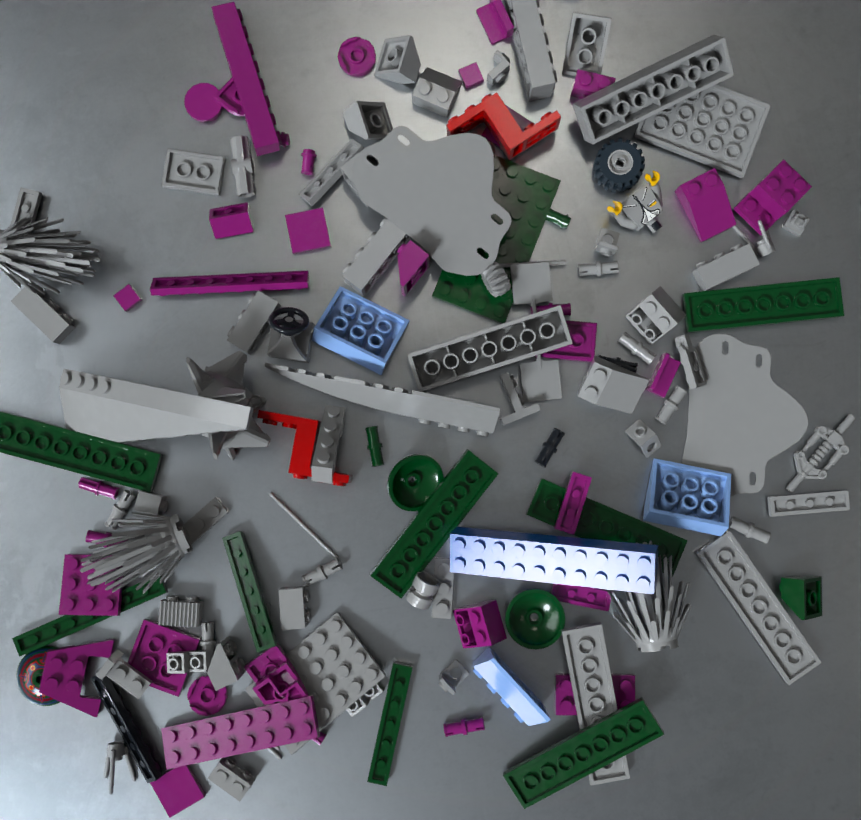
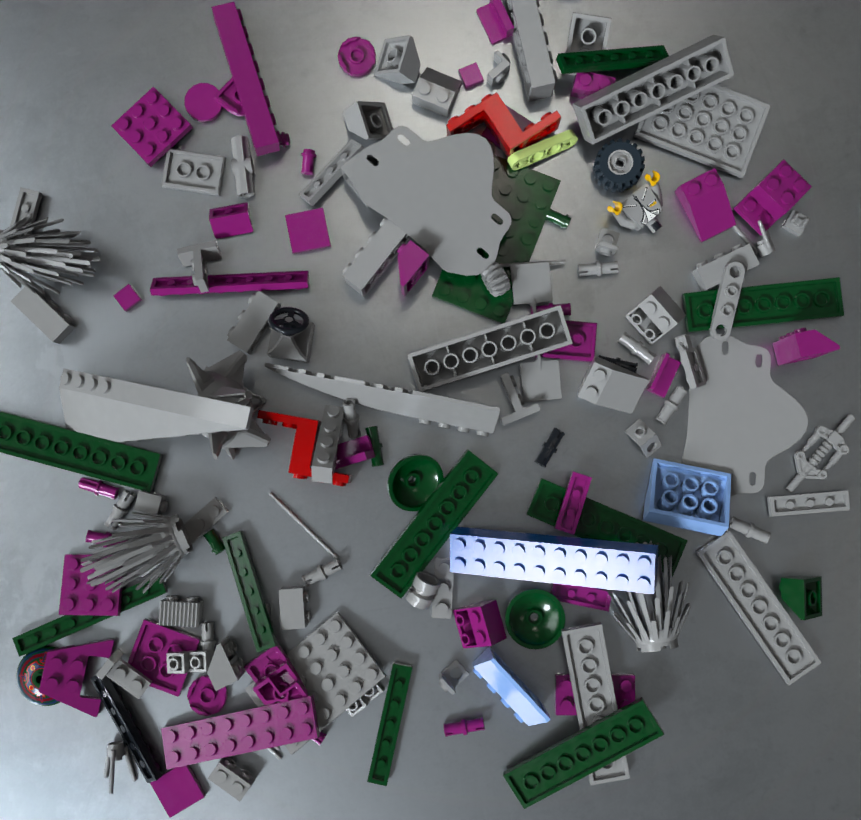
(152, 126): none -> magenta plate
(198, 256): none -> light grey bracket
(214, 542): none -> dark green pin
(351, 418): none -> light grey pin
(354, 451): none -> magenta panel
(359, 330): light blue slope -> none
(542, 149): none -> yellowish green beam
(610, 59): none -> dark green plate
(727, 300): none -> light grey plate
(802, 346): none -> magenta slope

